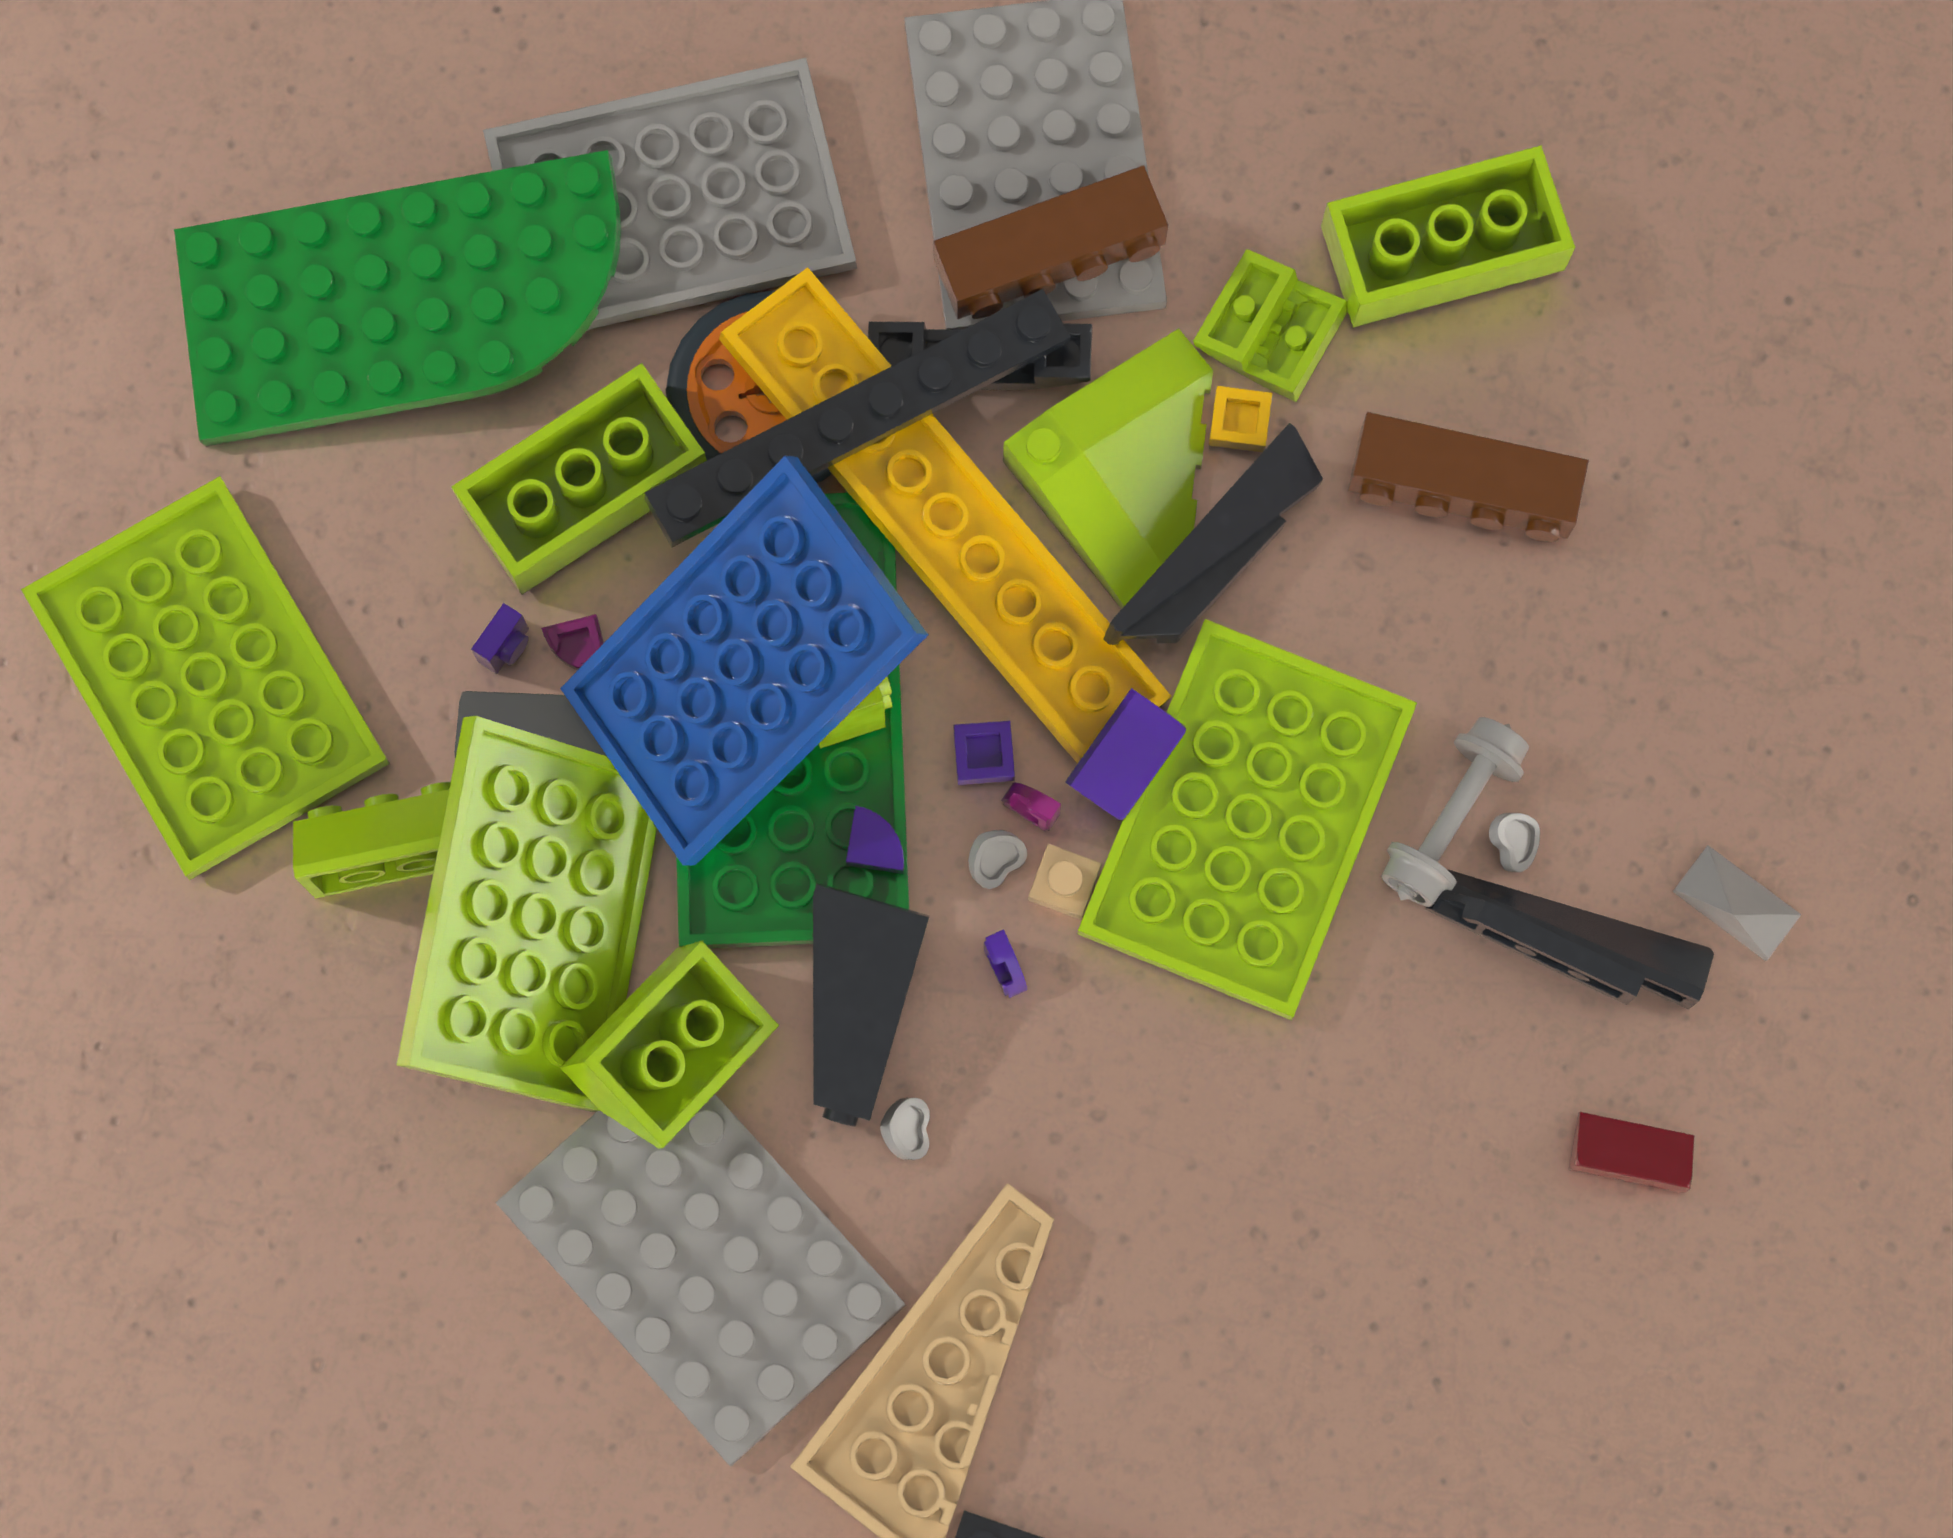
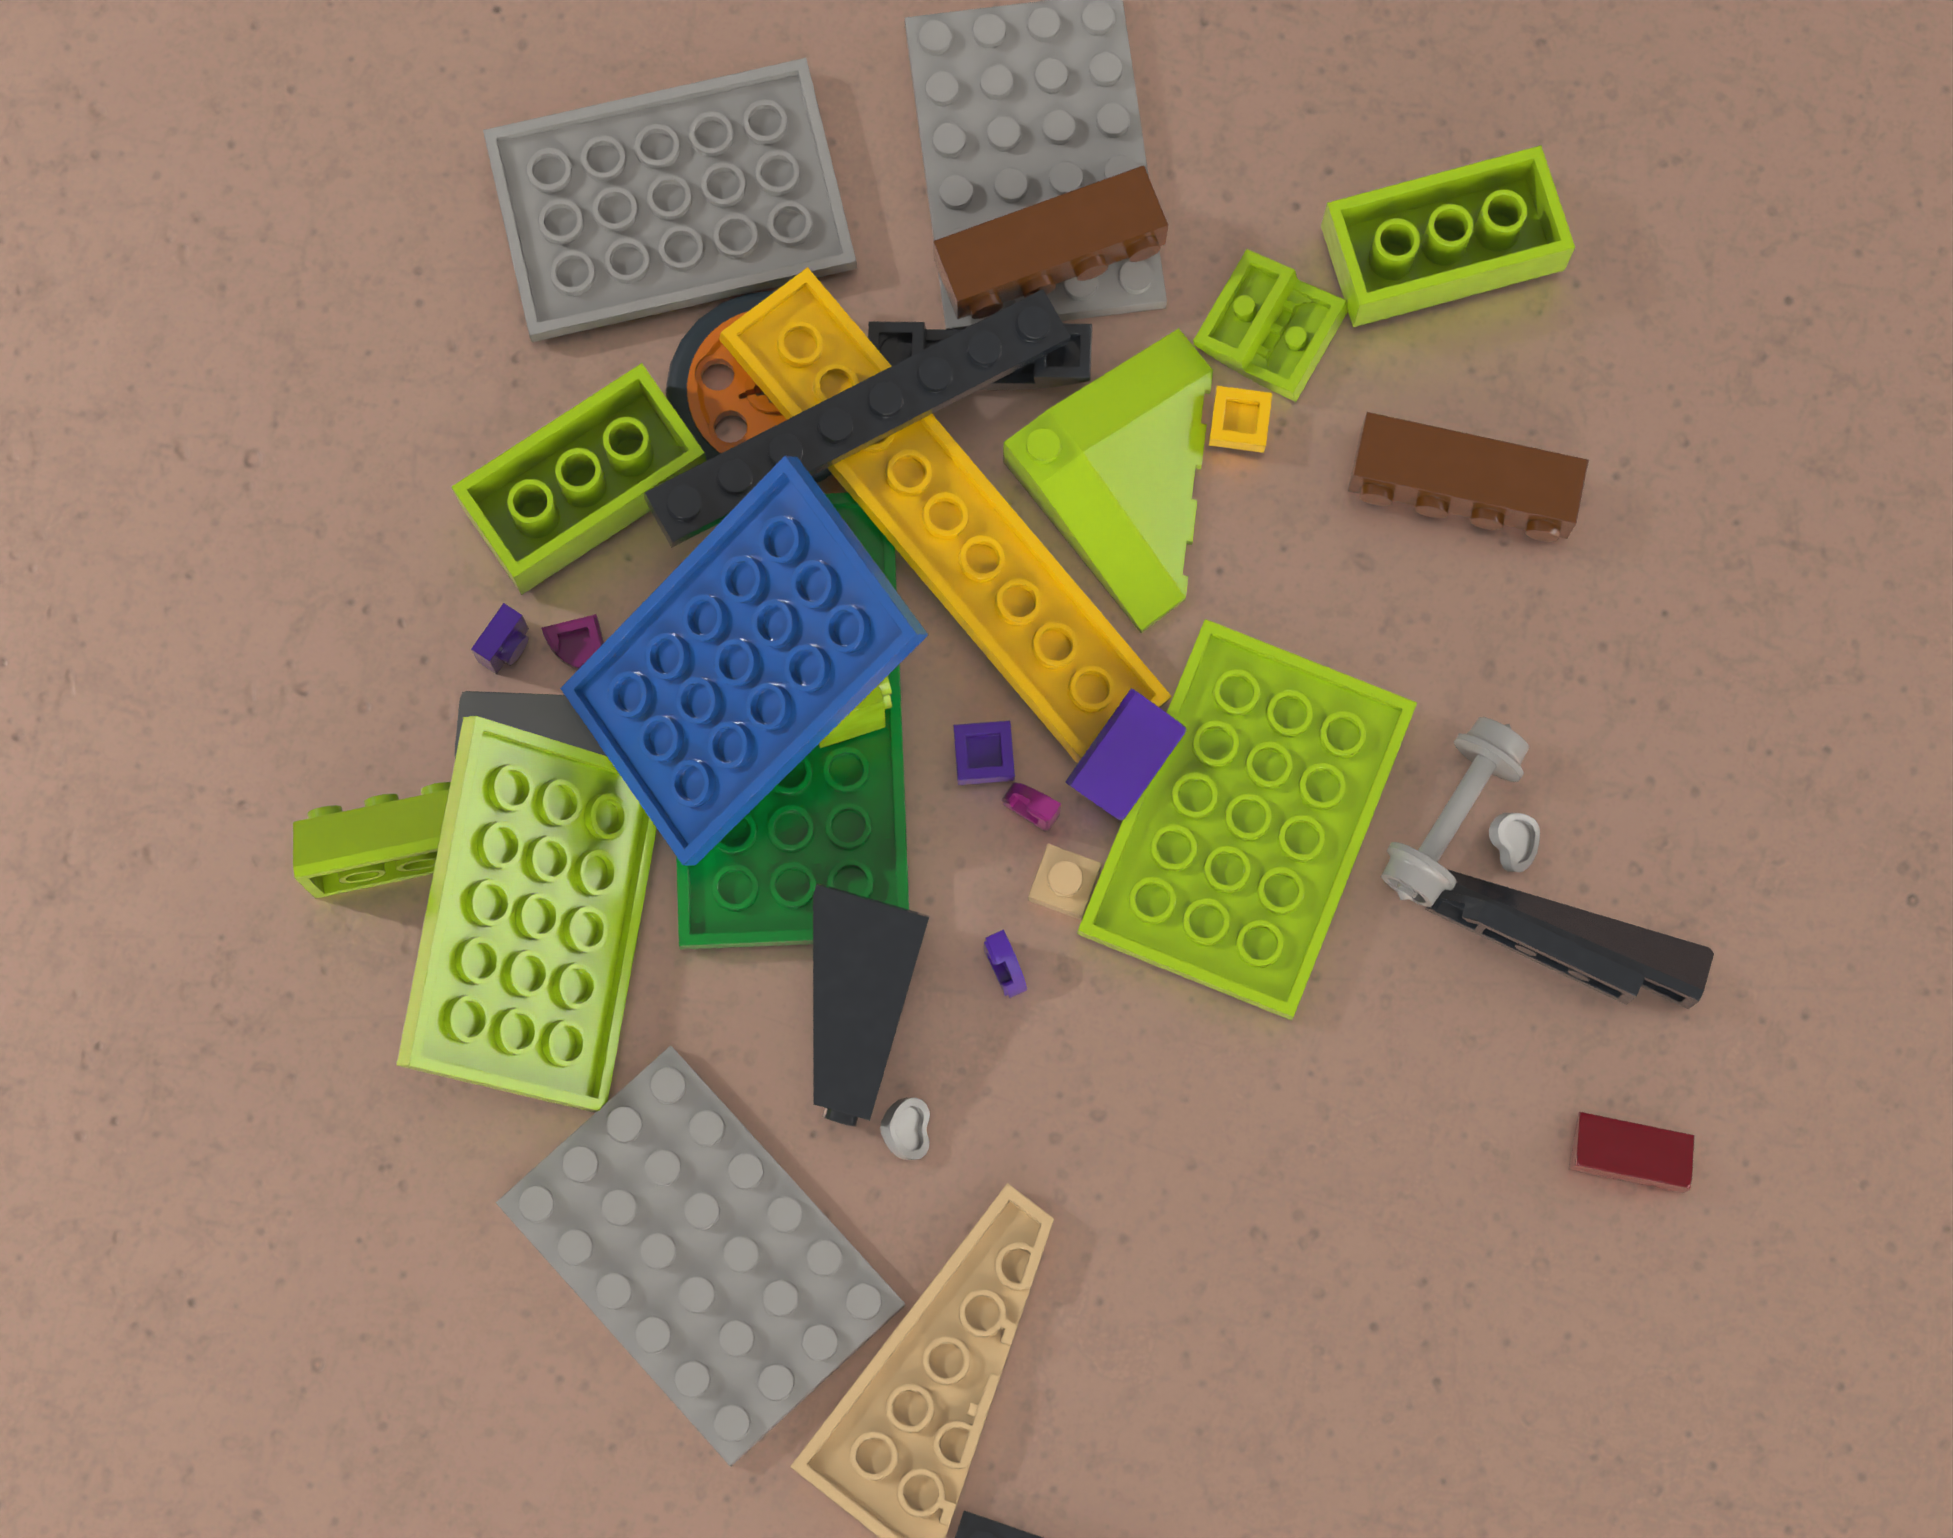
(205, 677): lime plate -> none
(394, 296): green plate -> none
(670, 1045): lime slope -> none
(874, 843): dark purple tile -> none
(994, 856): light grey piece -> none
(1220, 544): black wedge -> none
(1737, 903): light grey slope -> none

